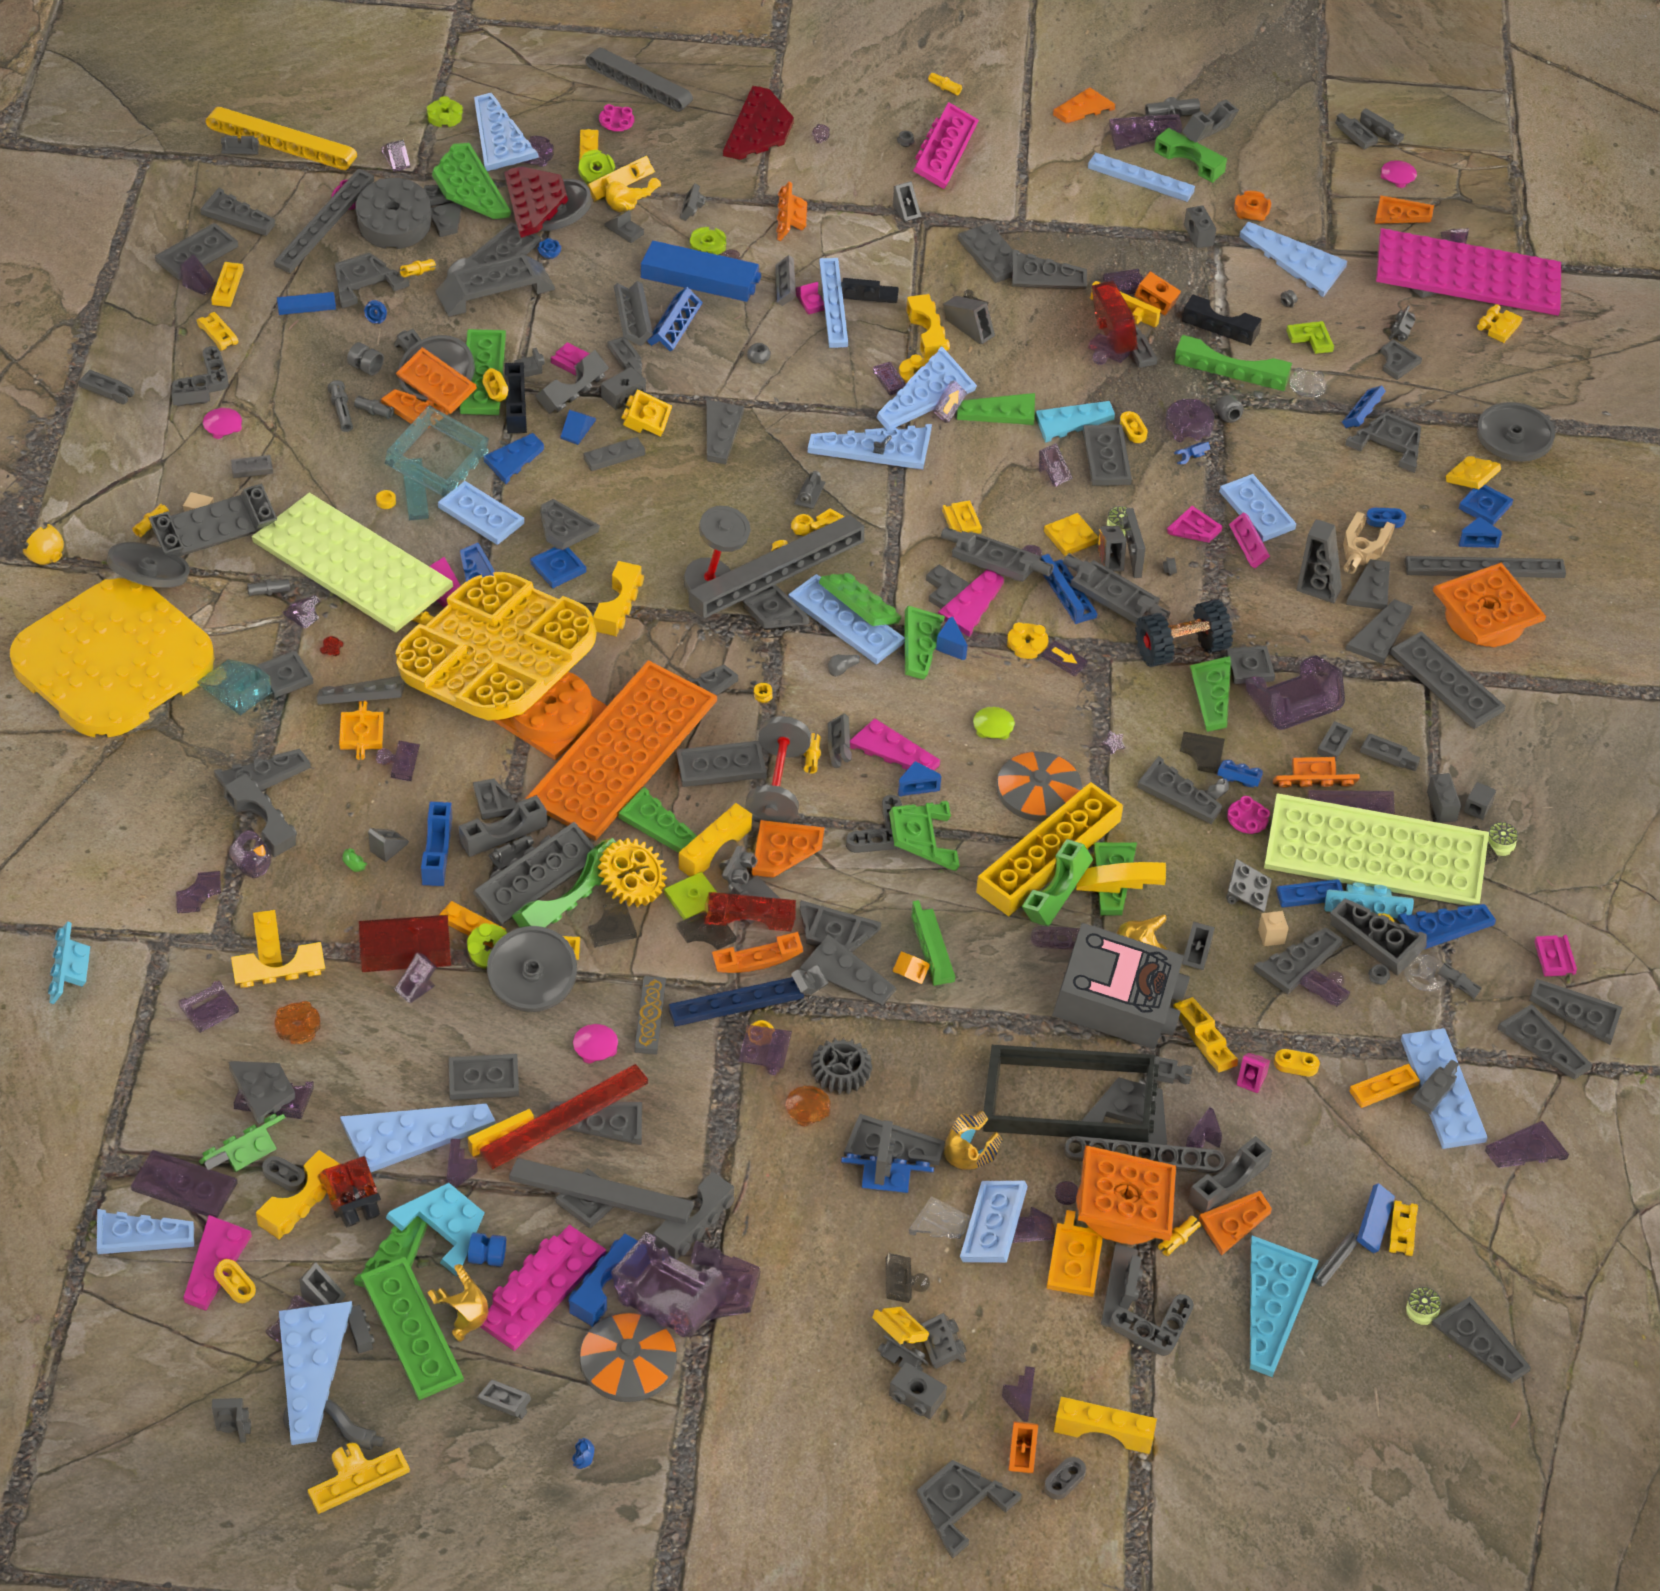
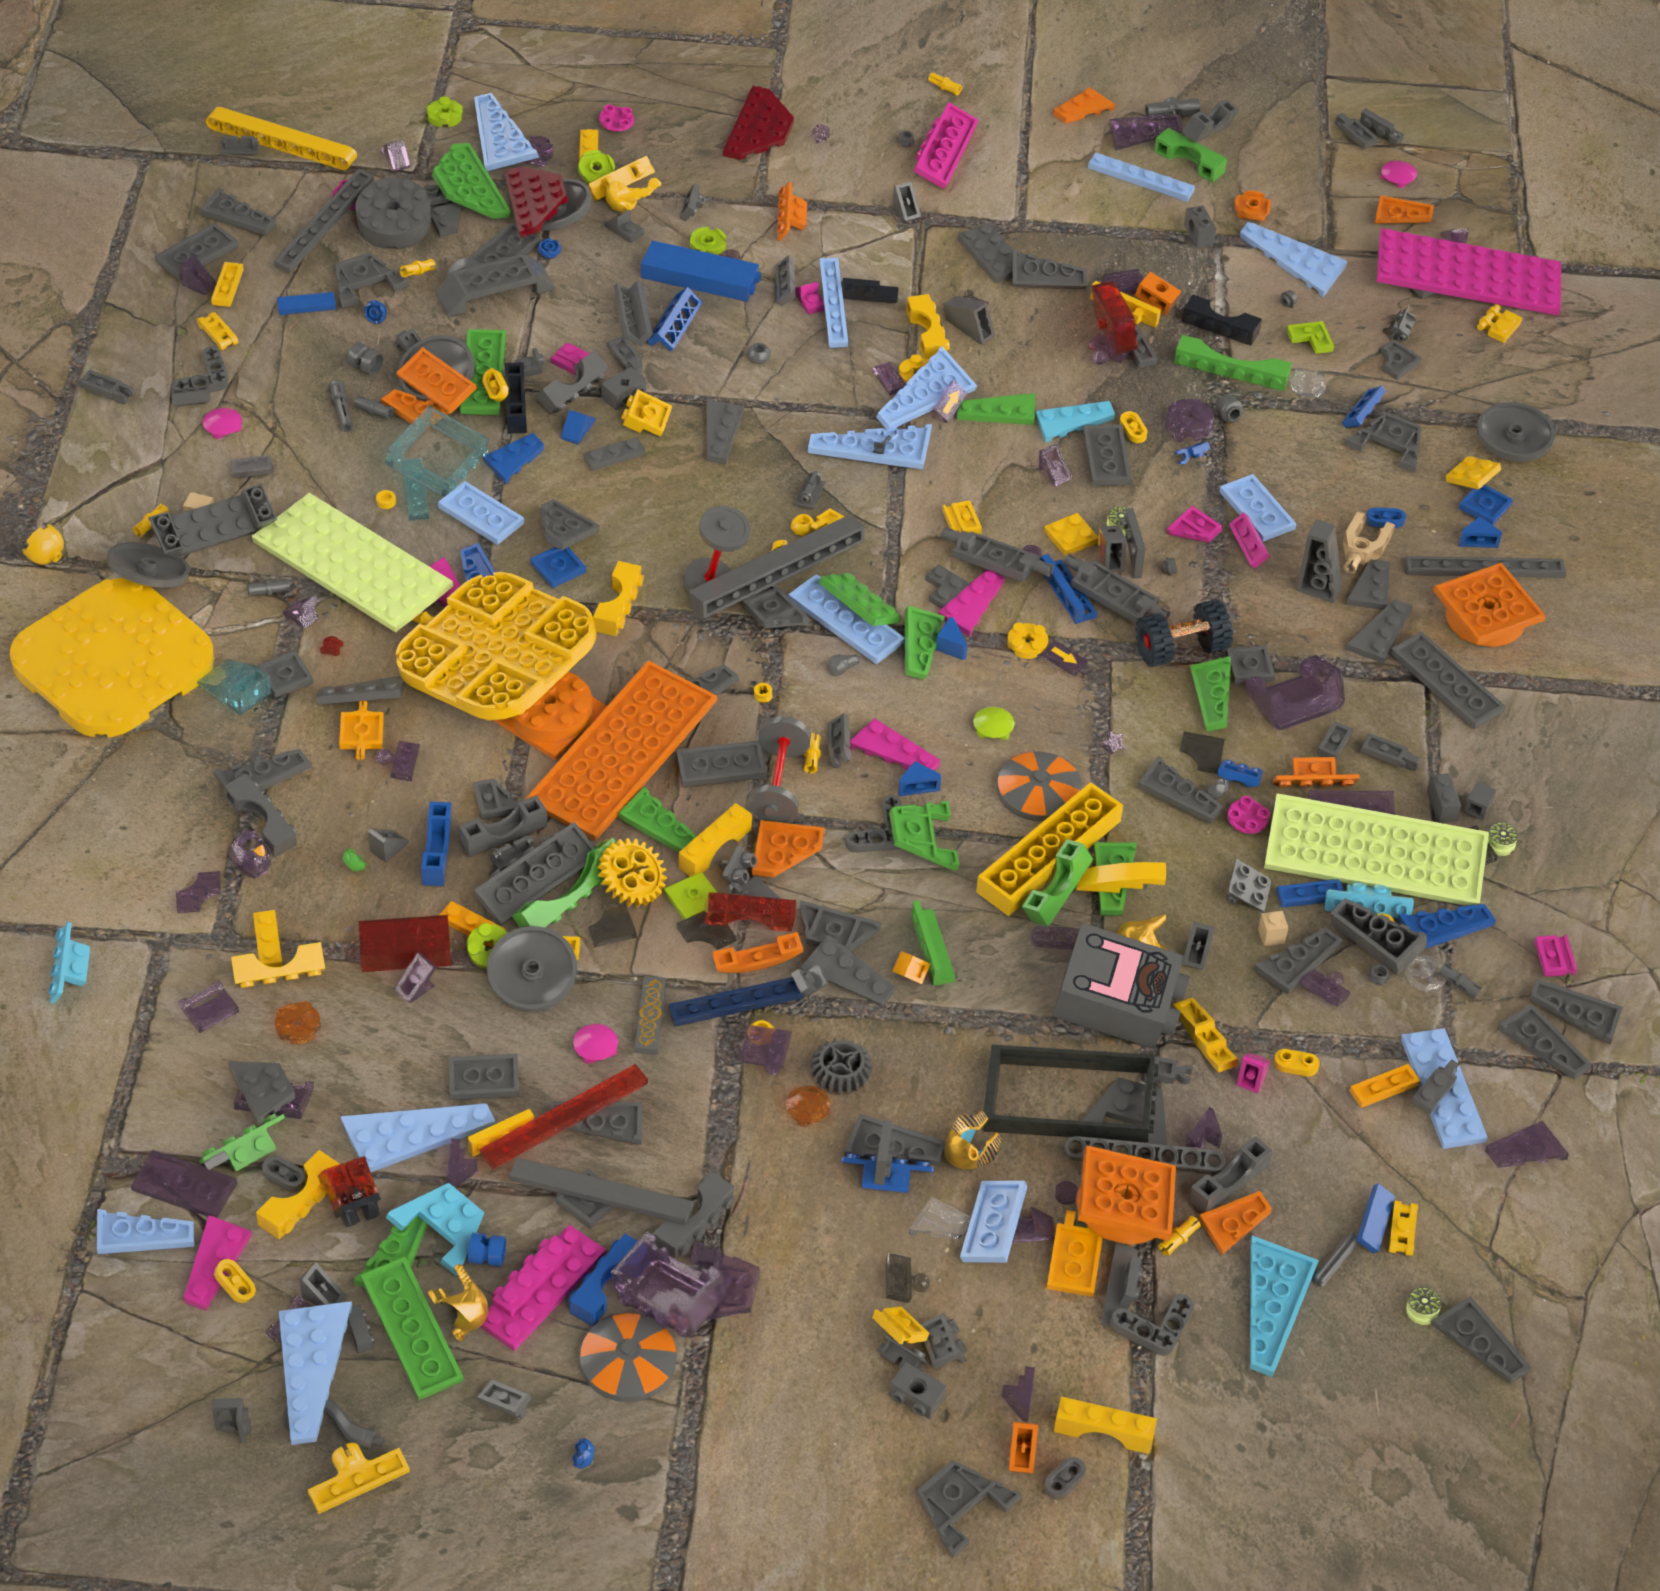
(639, 79): dark grey beam -> none

